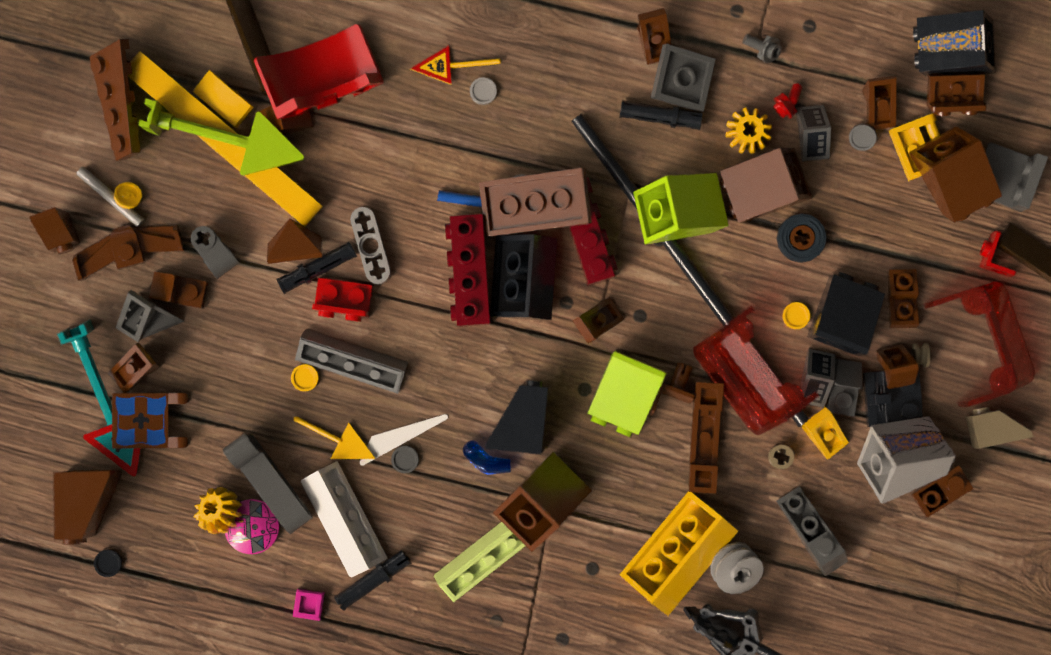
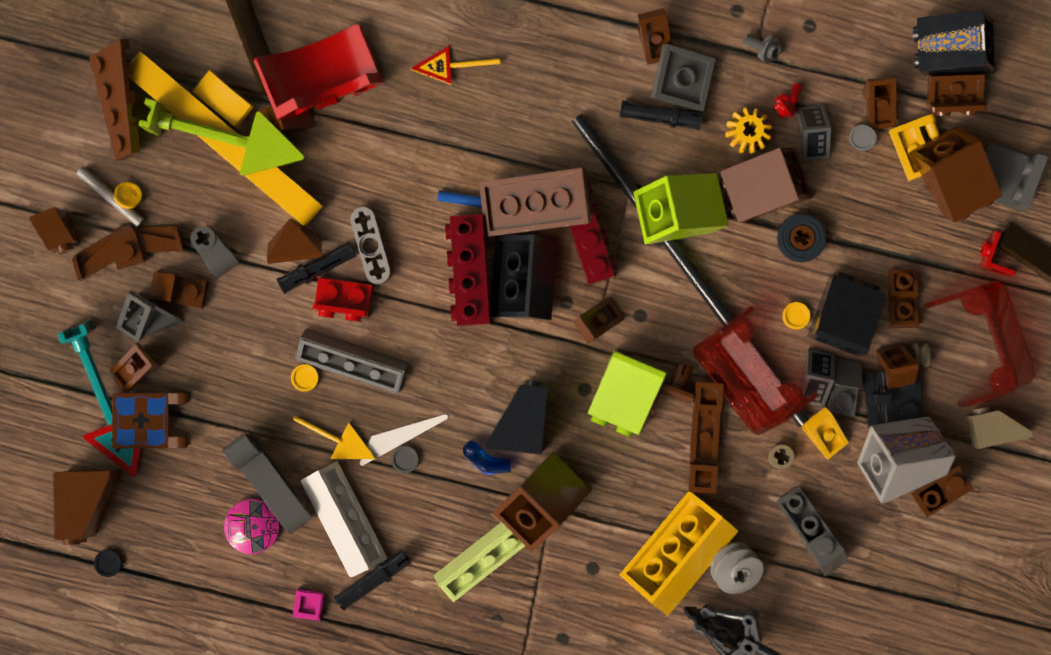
(217, 510): yellow gear -> none
(483, 91): light grey piece -> none

